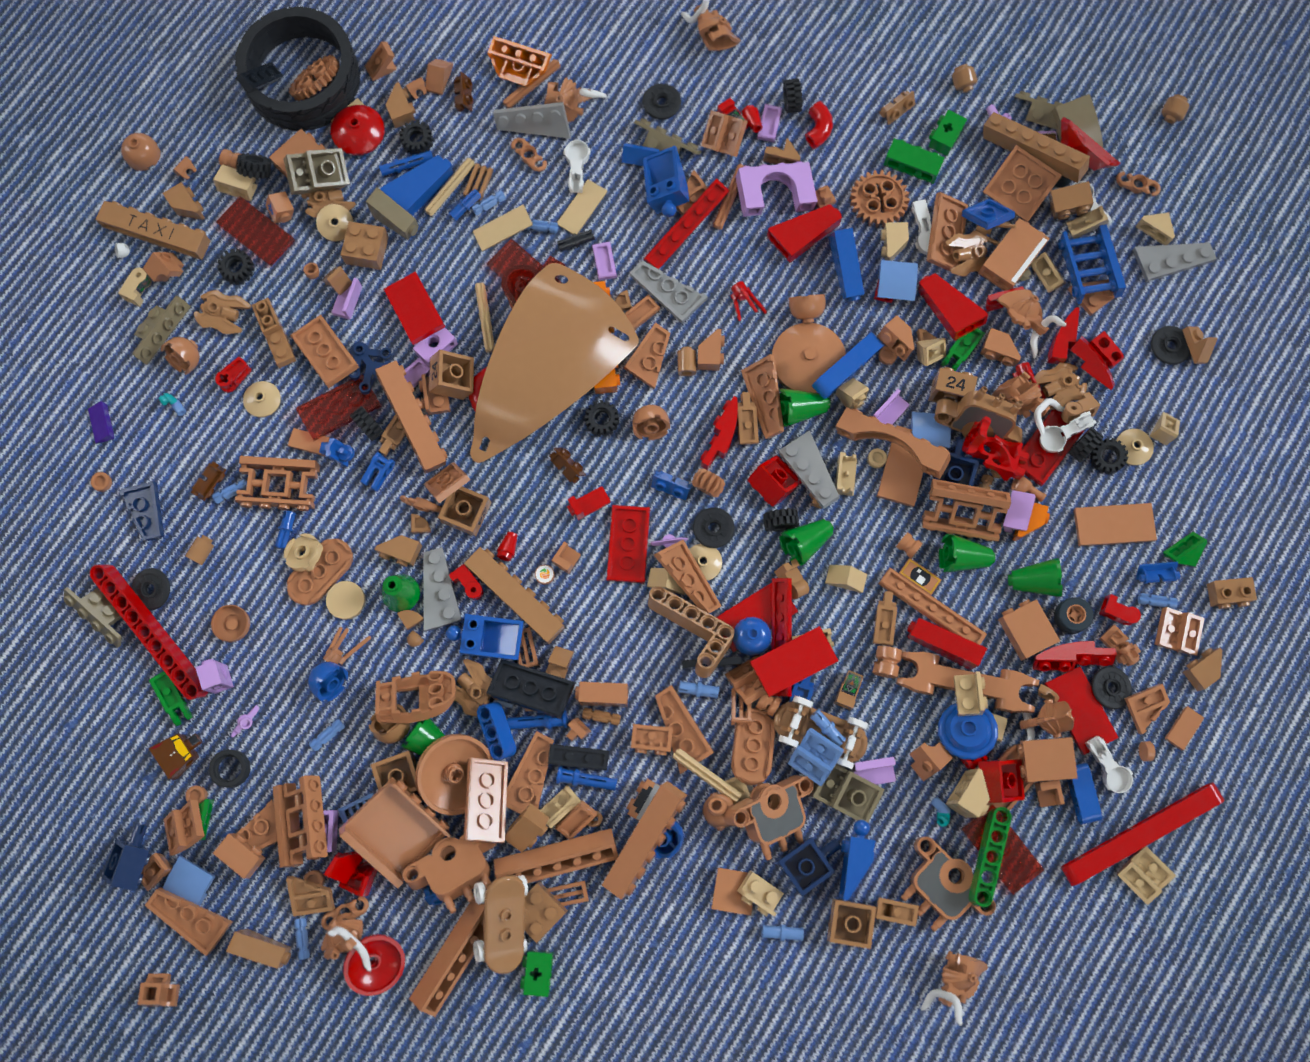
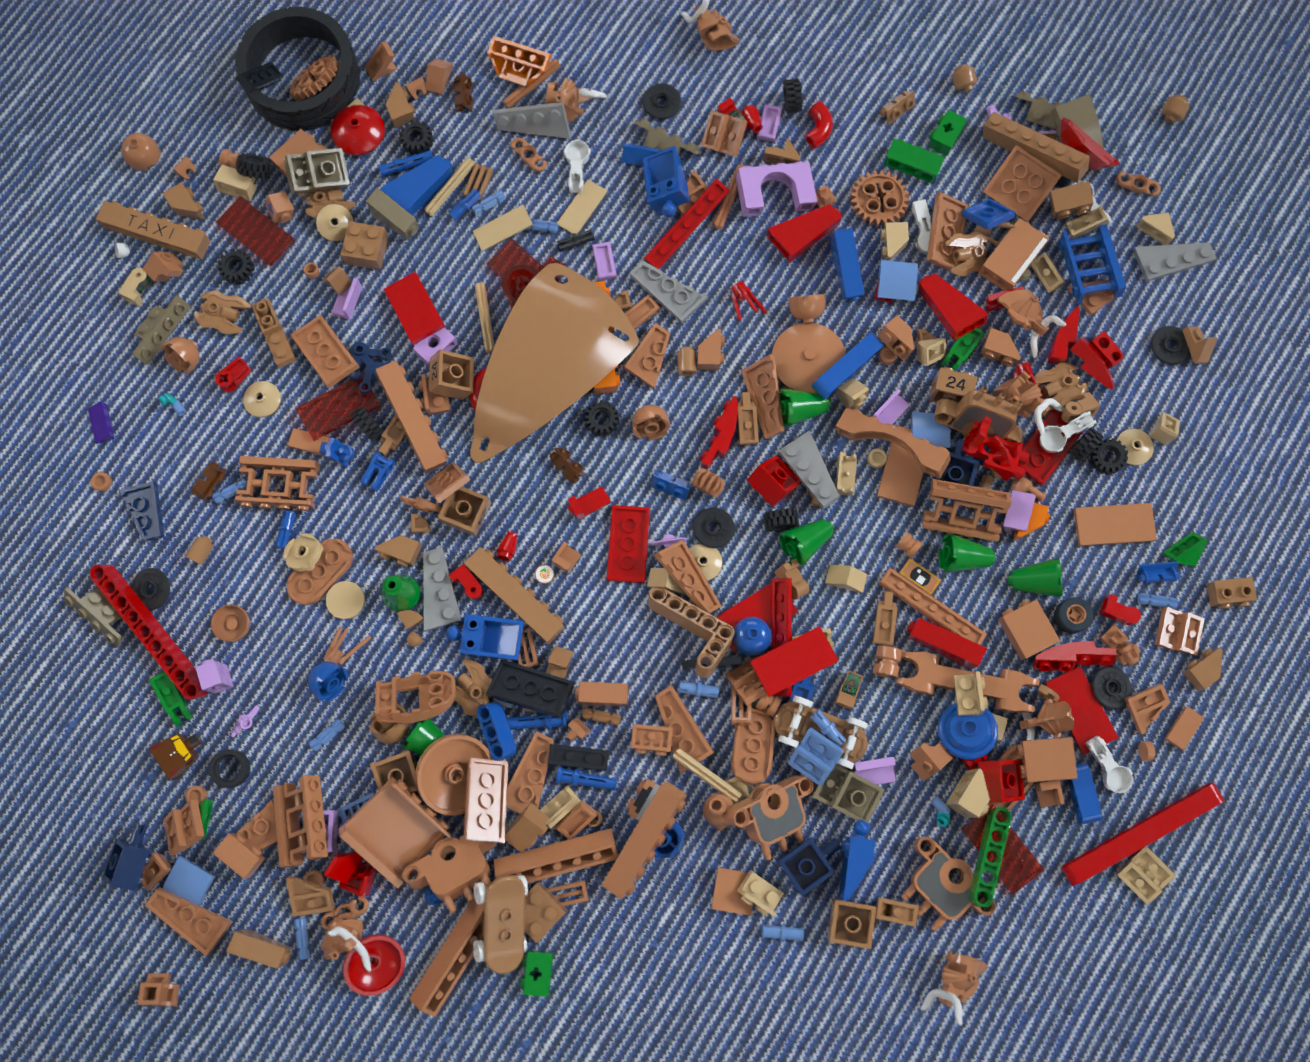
(414, 371): lavender tile -> none

